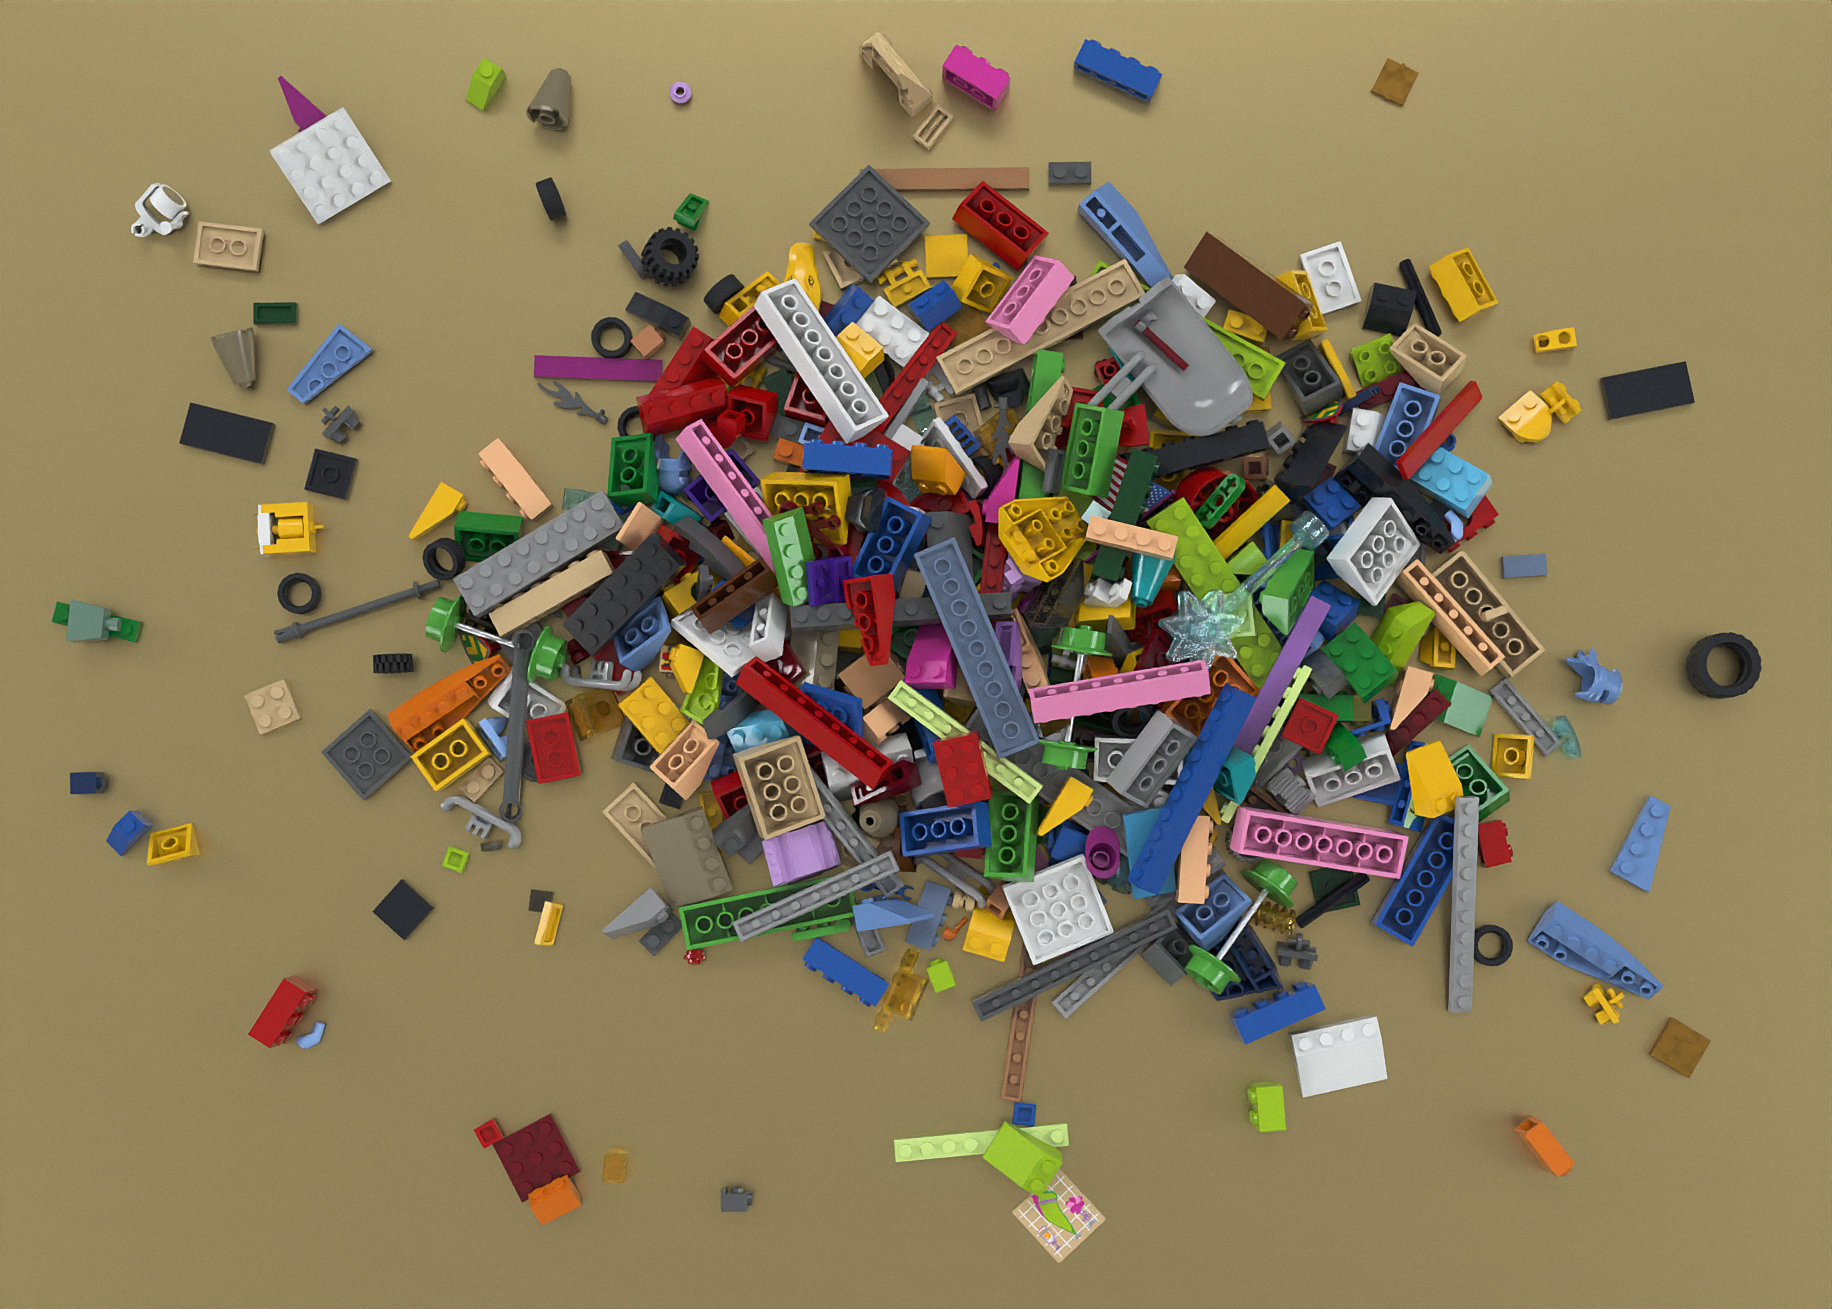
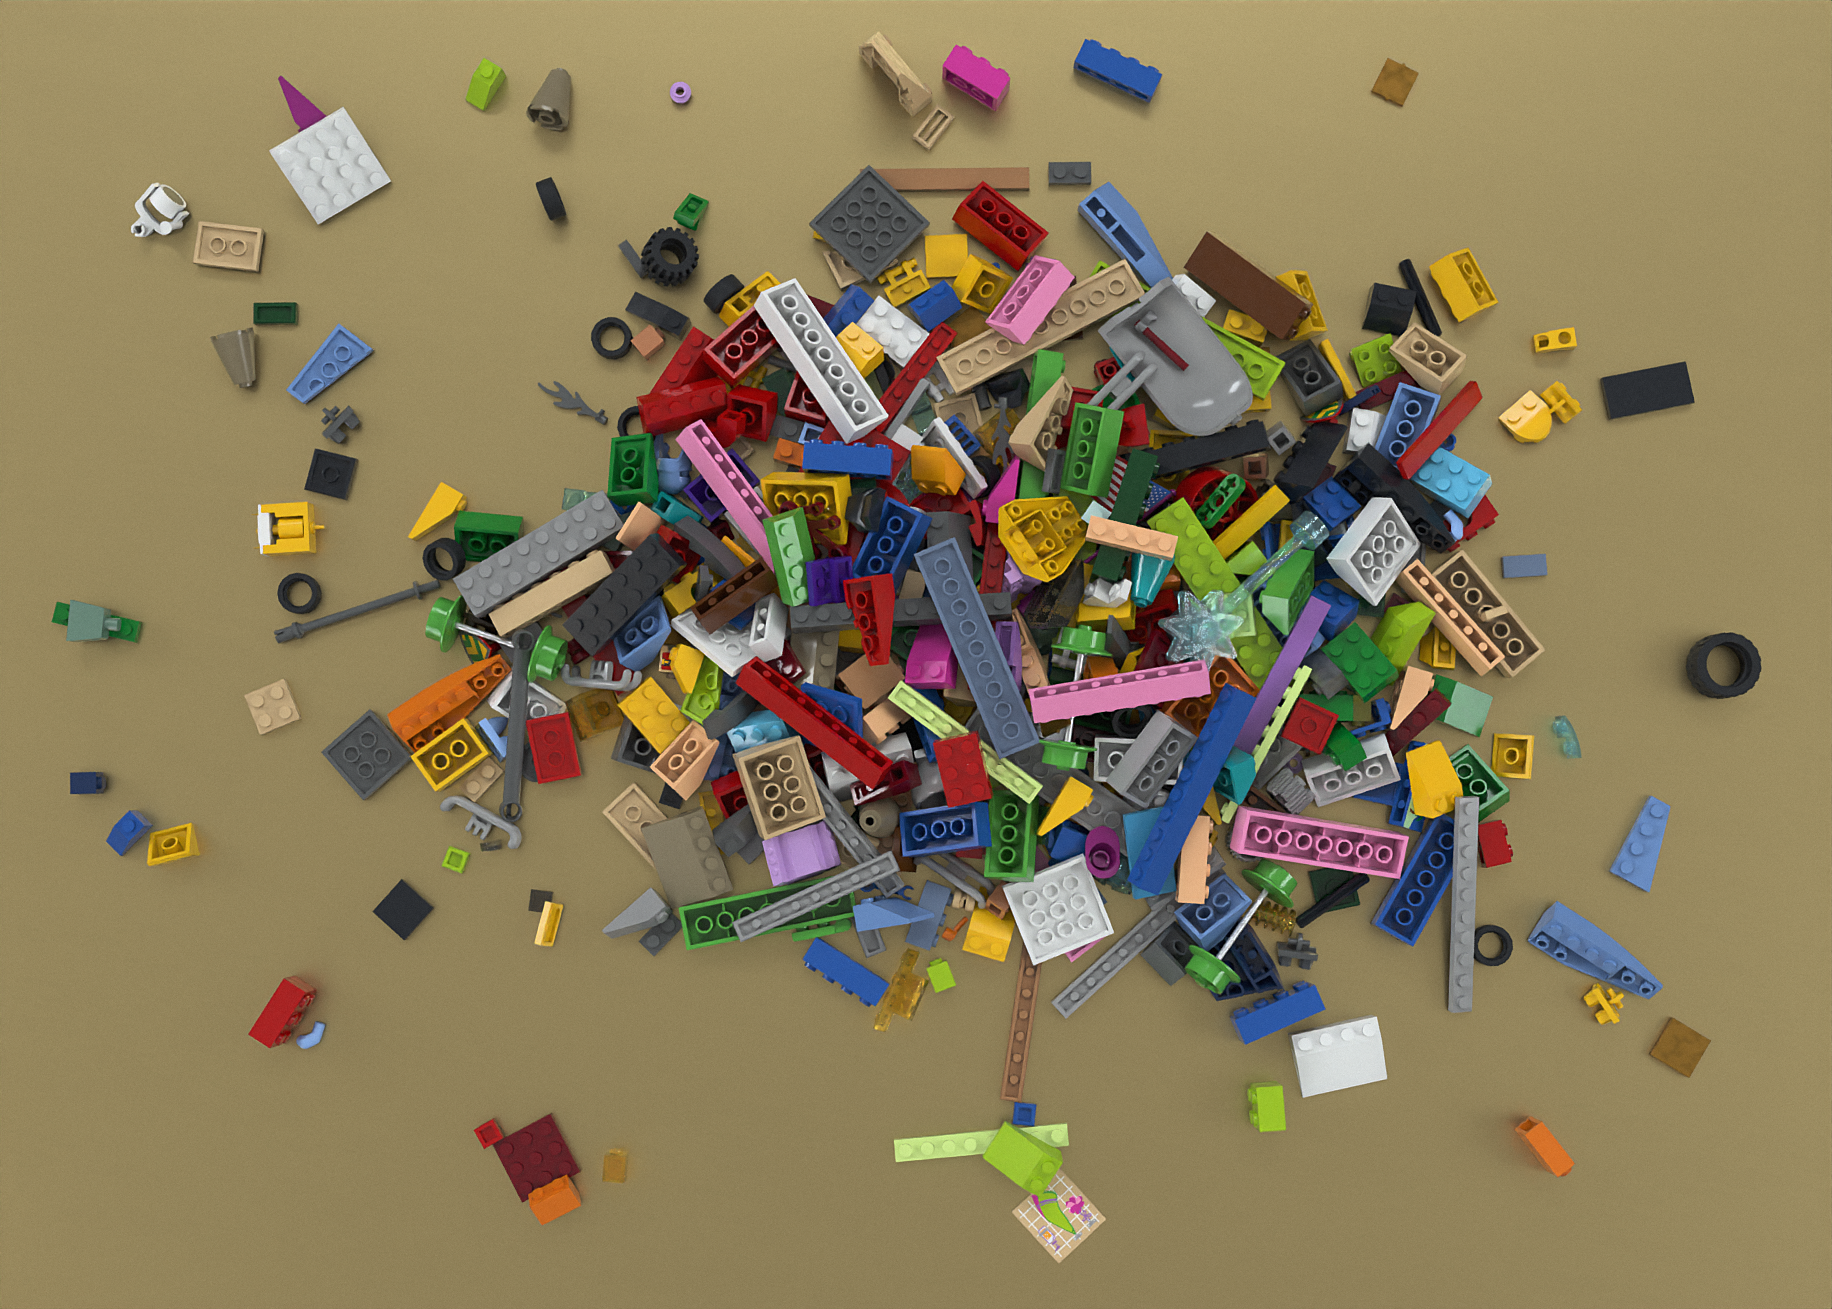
(226, 433): black tile -> none
(392, 663): black tyre -> none
(516, 480): light nougat brick -> none
(597, 368): magenta tile -> none
(694, 957): red plate -> none
(735, 1200): dark grey brick -> none
(803, 268): yellow animal -> none
(1074, 964): dark grey plate -> none
(1331, 277): white plate -> none
(1524, 716): light grey tile -> none
(1597, 682): medium blue piece -> none

